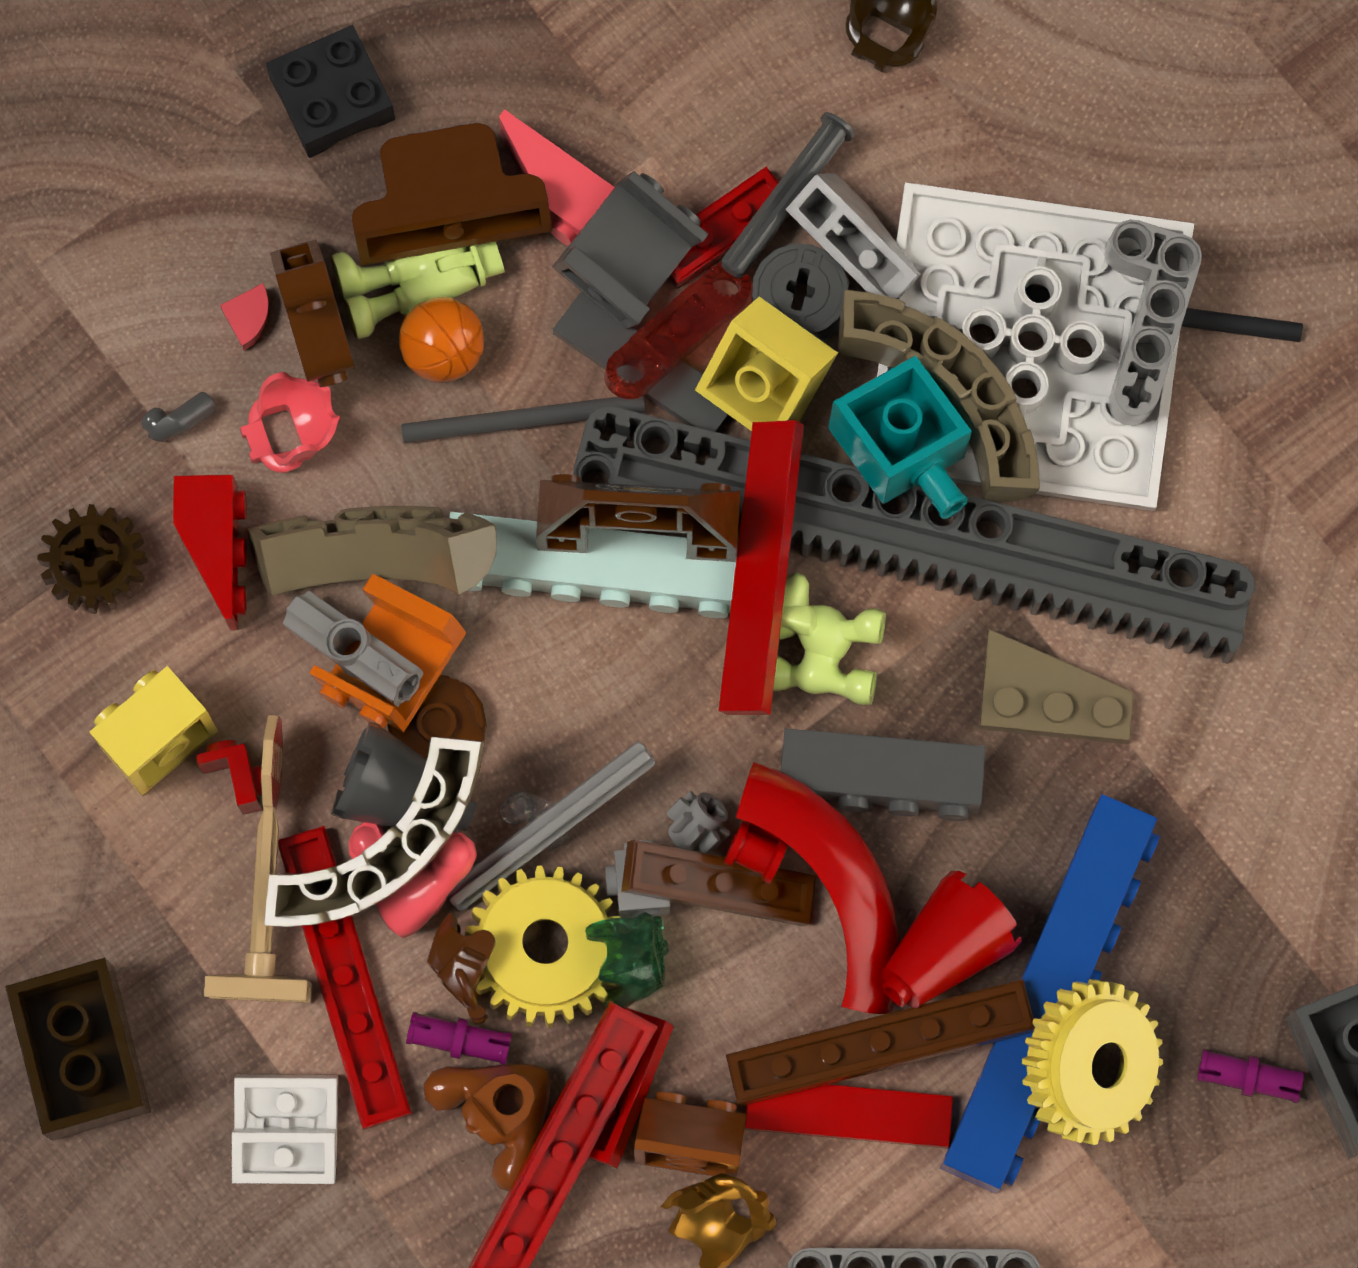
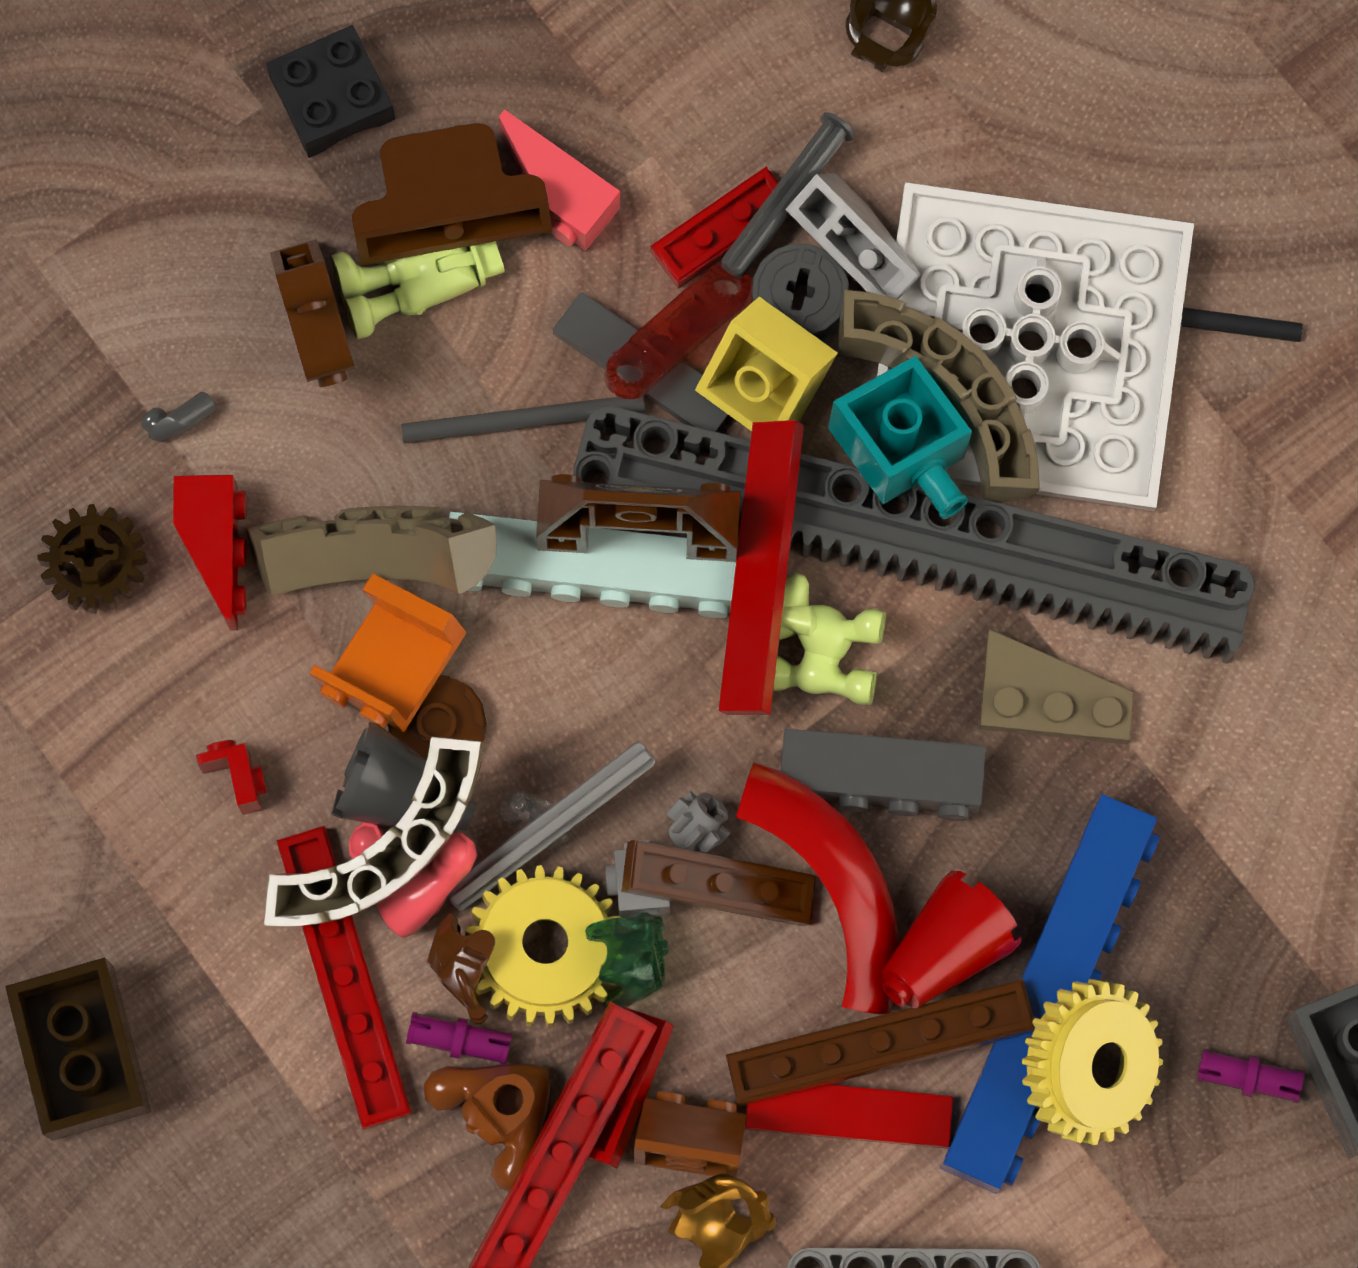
(153, 729): light yellow brick -> none
(248, 315): coral tile -> none
(259, 976): tan piece -> none
(285, 1129): white slope -> none
(310, 414): coral helmet -> none
(373, 661): light grey piece -> none
(441, 339): orange piece -> none
(629, 248): dark grey panel -> none
(756, 850): red connector -> none
(1146, 325): light grey beam -> none

